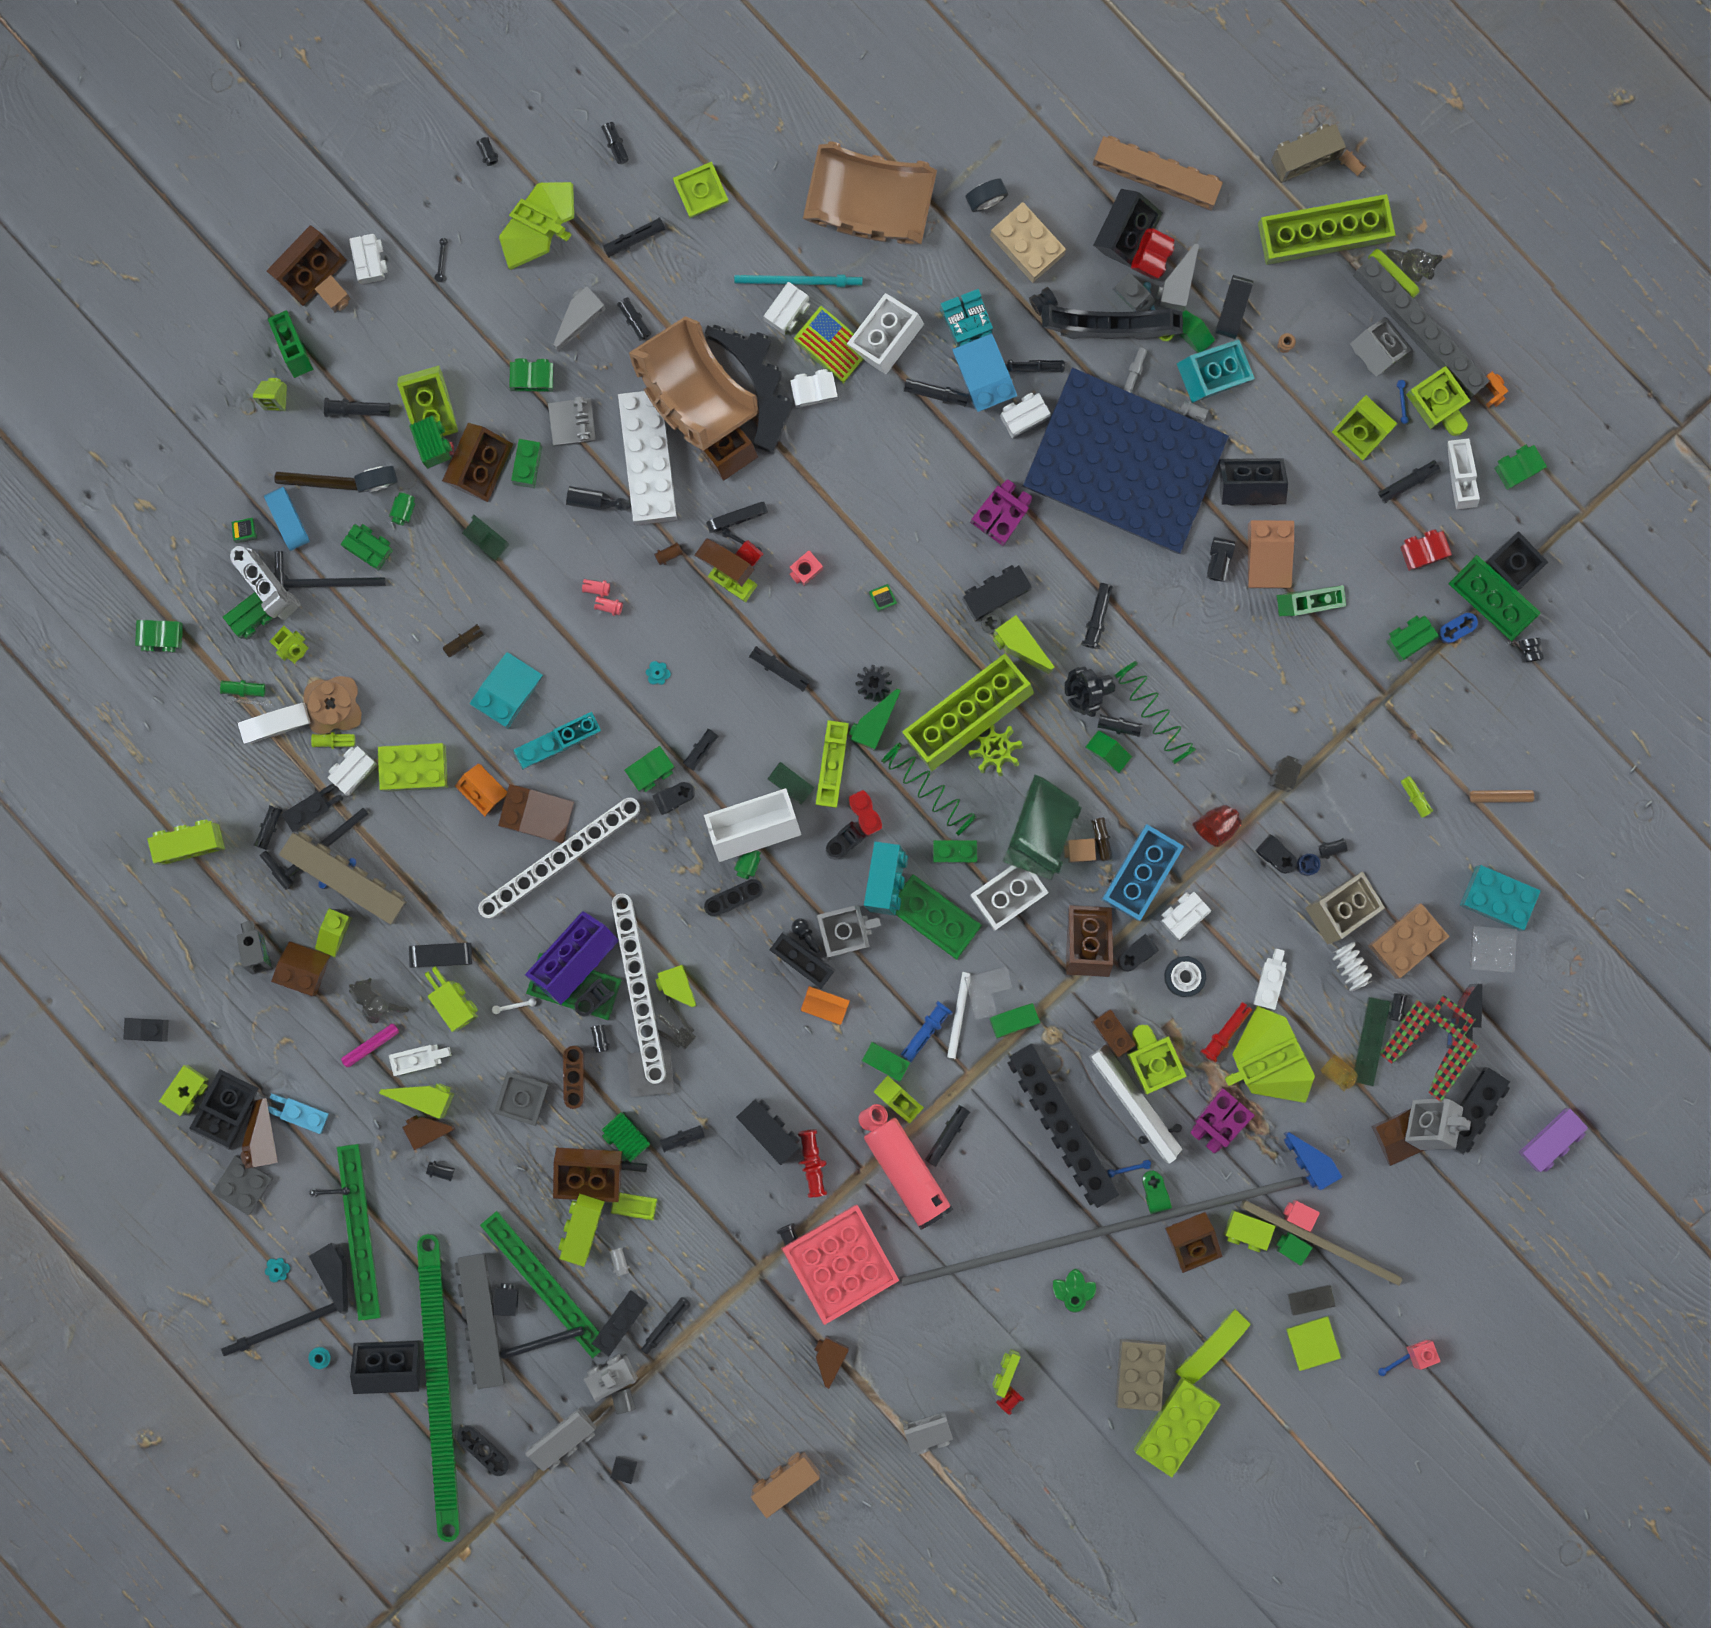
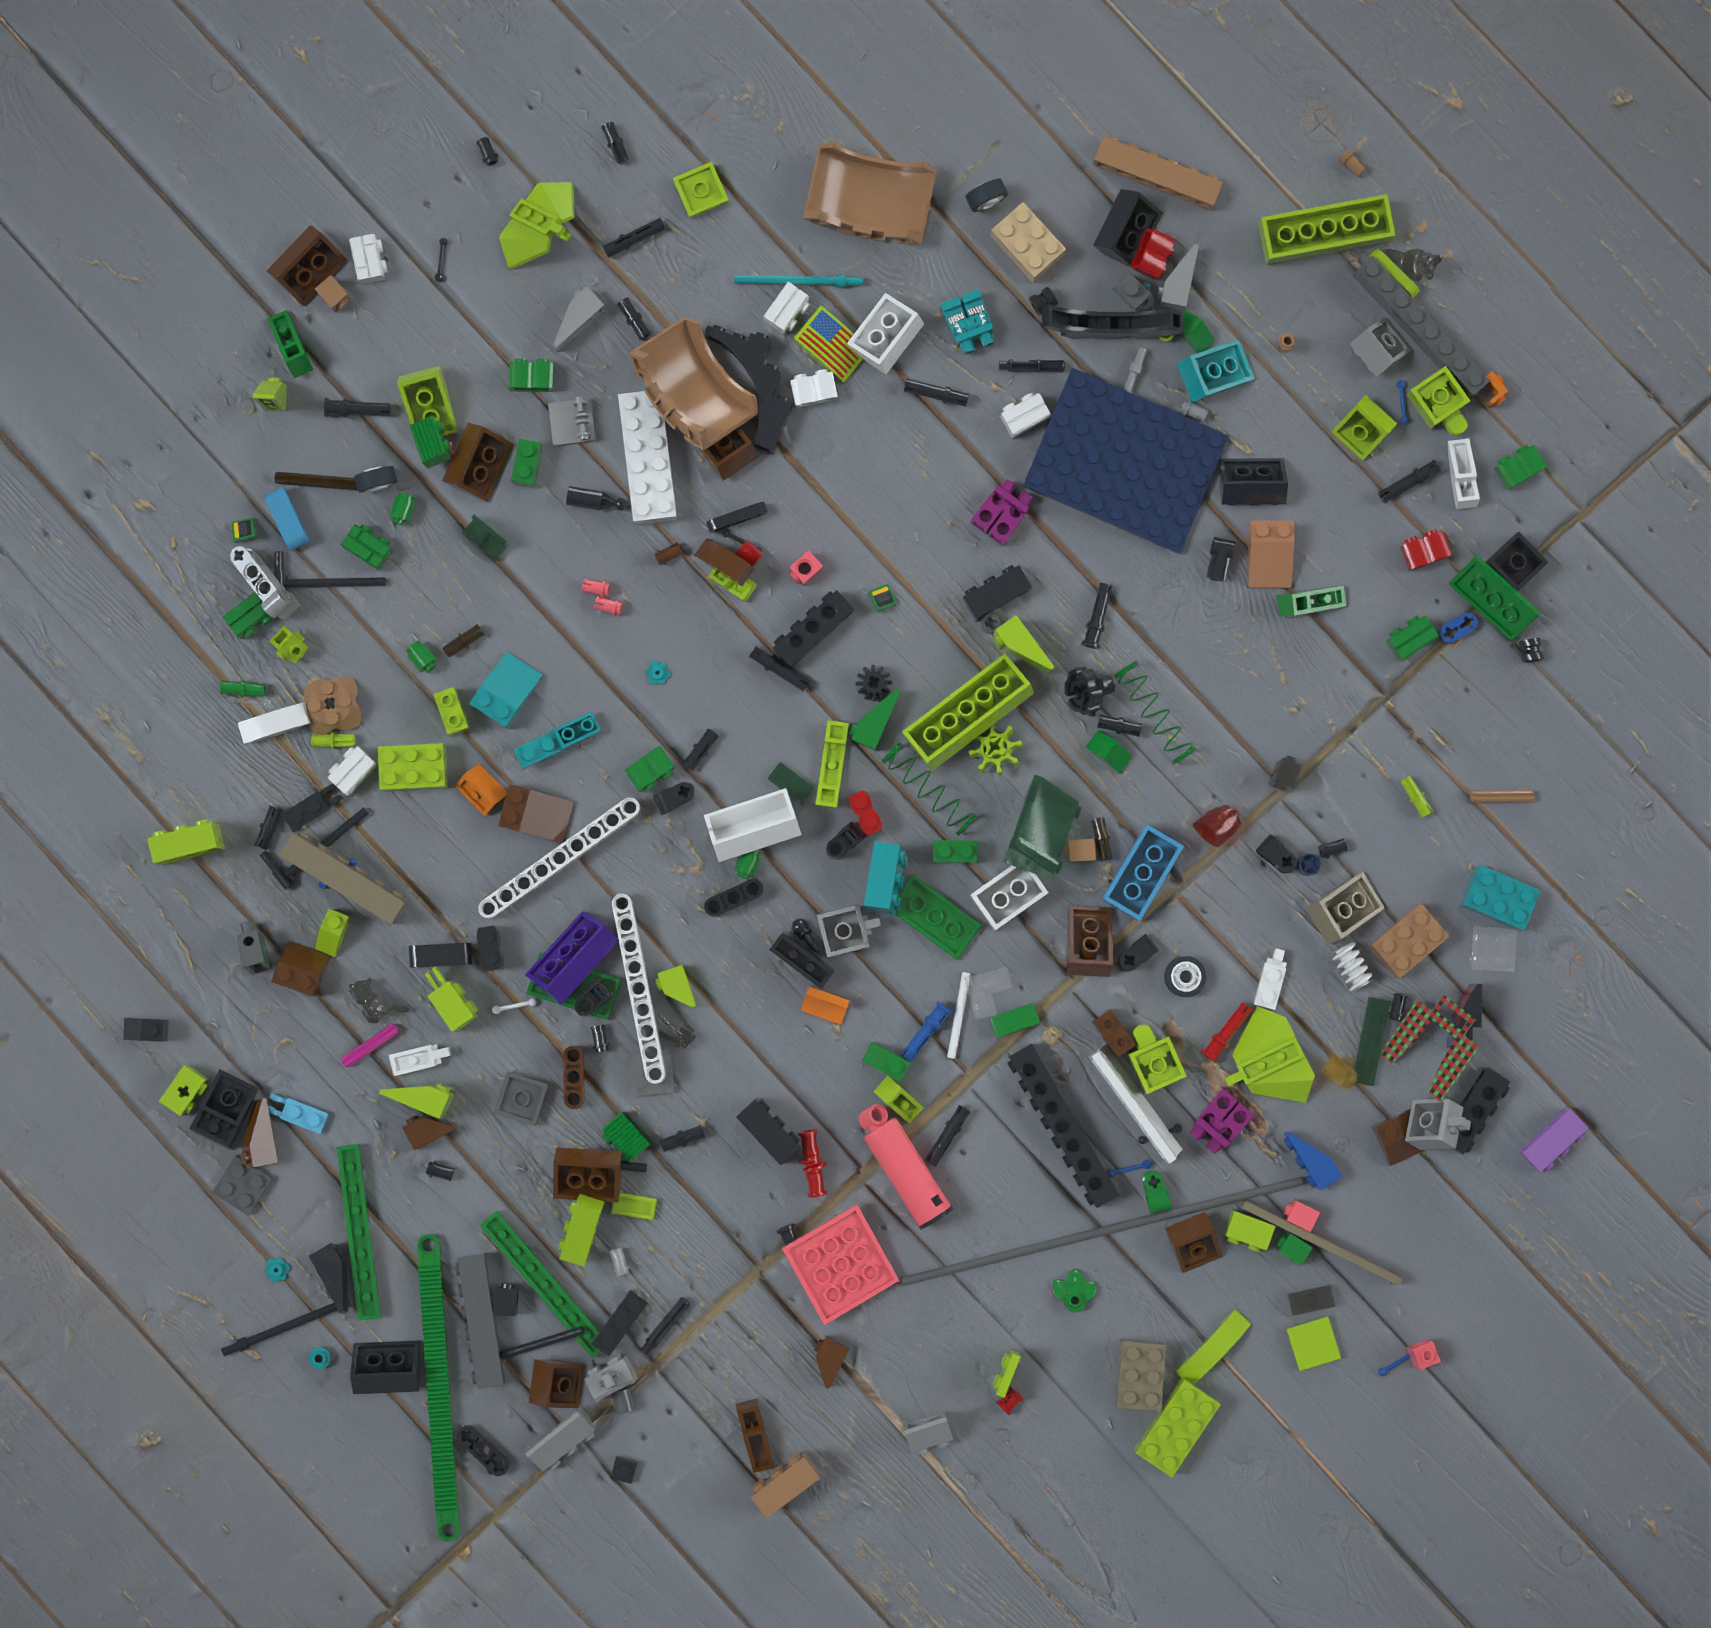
(158, 634): green brick -> none
(314, 1192): black hinge -> none
(421, 657): none -> green brick
(452, 711): none -> lime brick
(489, 941): none -> black brick
(556, 1384): none -> reddish brown slope
(755, 1435): none -> reddish brown slope
(793, 655): none -> black brick
(984, 372): dark azure slope -> none
(1185, 915): white brick -> none
(1234, 307): black beam -> none
(1308, 152): dark tan brick -> none

